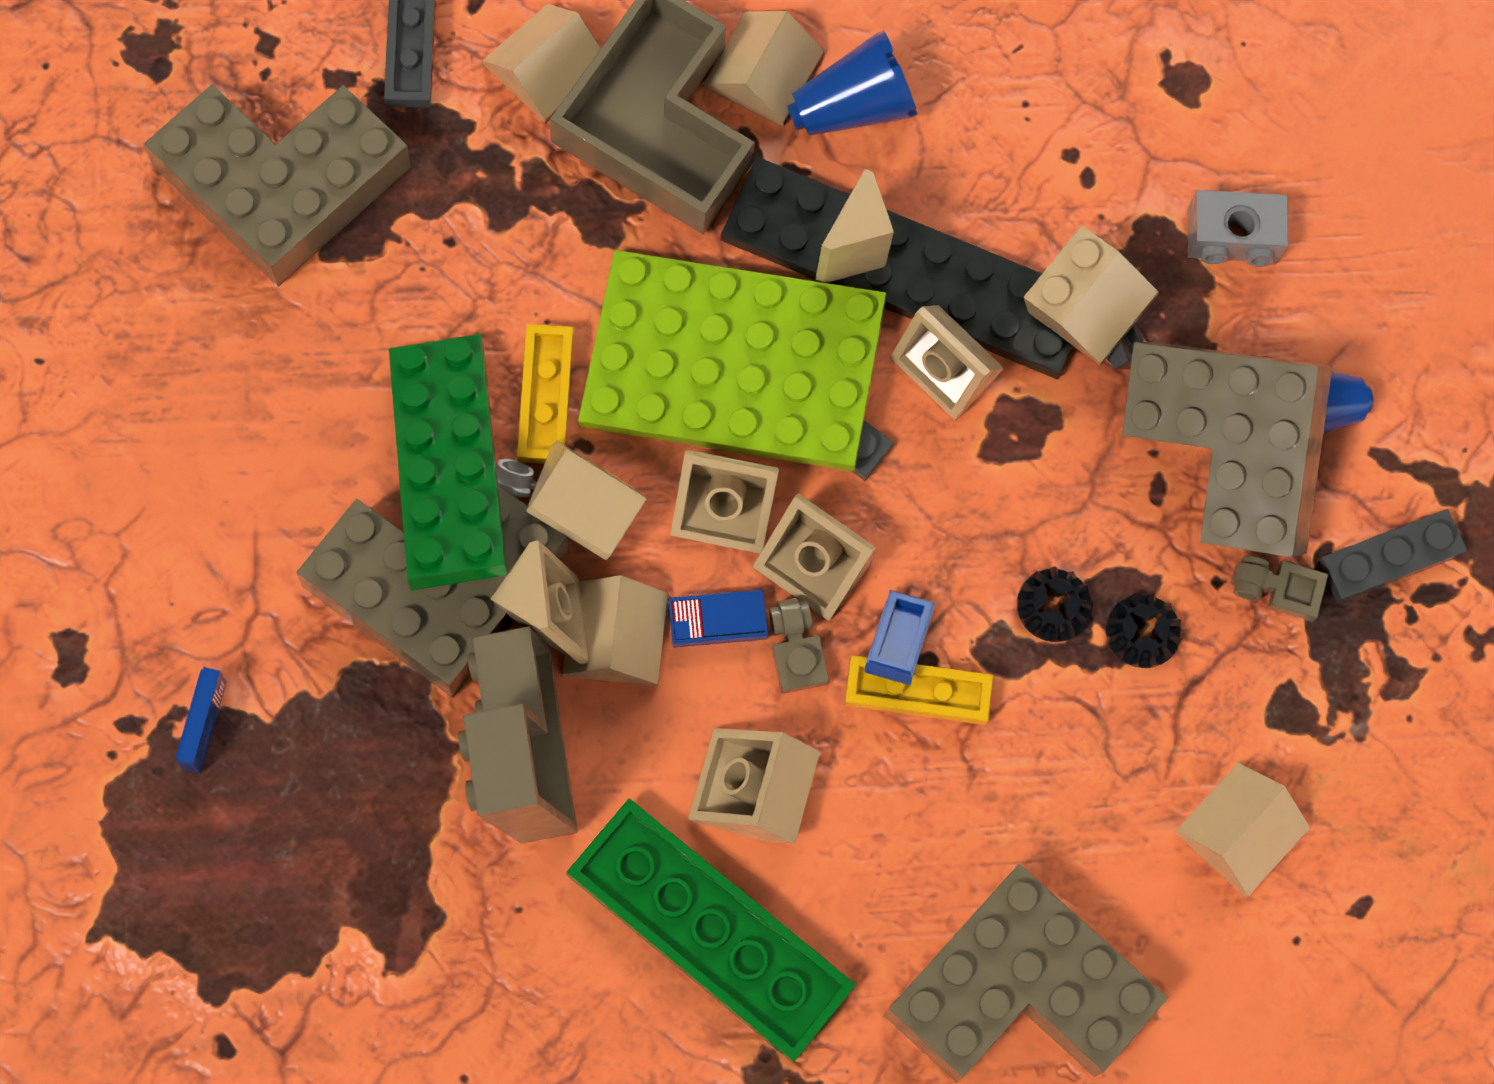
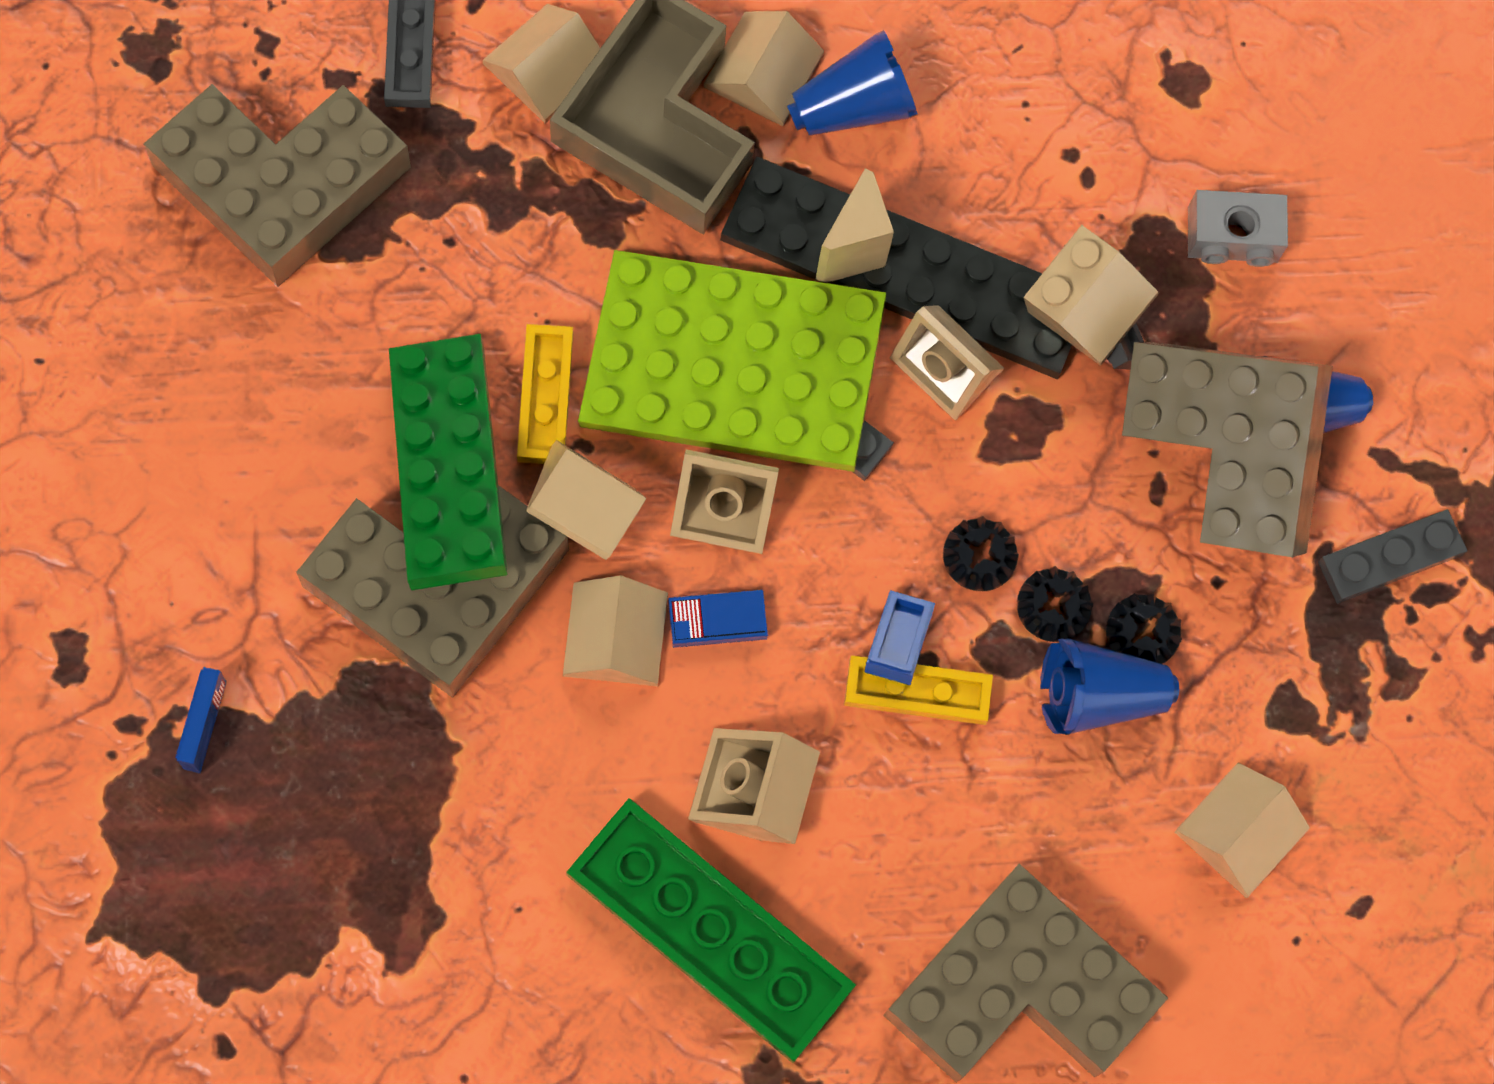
(515, 477): white plate -> none
(517, 739): dark tan piece -> none
(547, 598): tan slope -> none
(800, 659): dark tan plate -> none
(814, 557): tan slope -> none
(987, 574): none -> black gear
(1101, 687): none -> blue cone
(1292, 589): dark tan plate -> none

